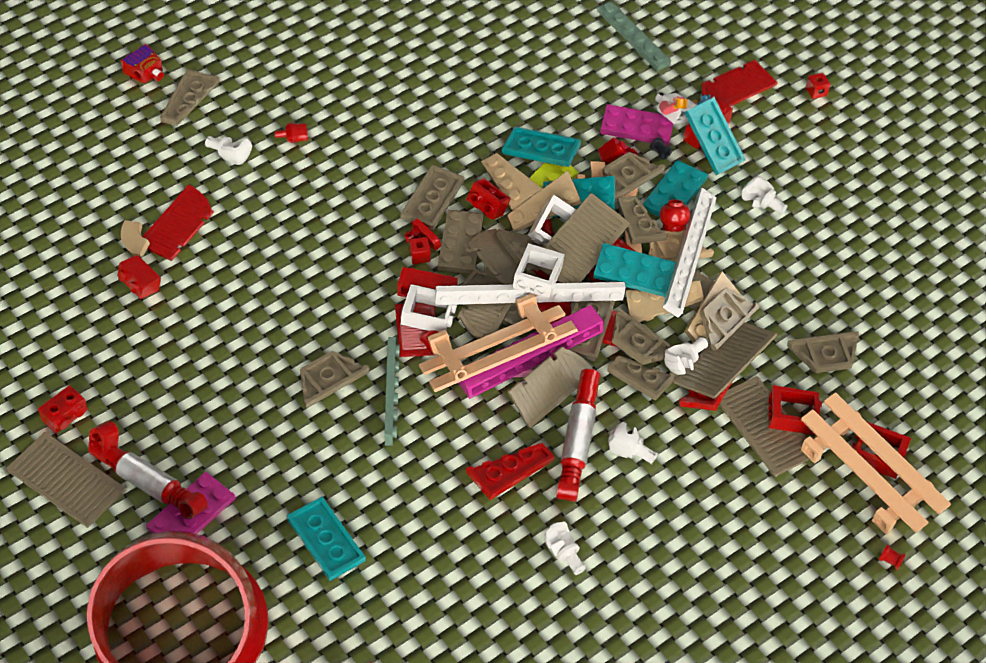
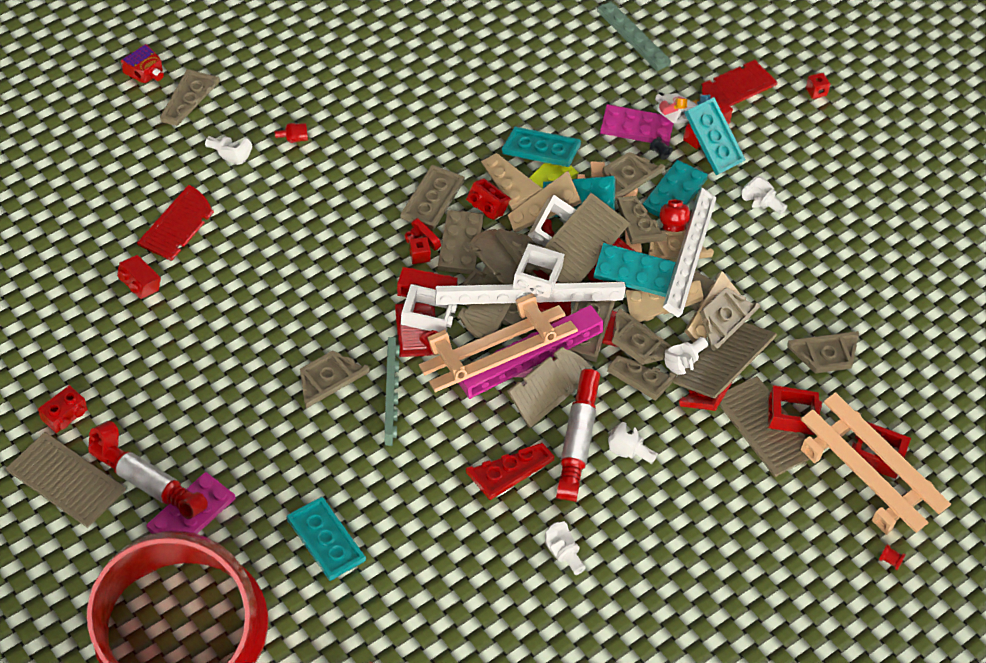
(132, 238): tan tile -> none
(613, 150): red slope -> none

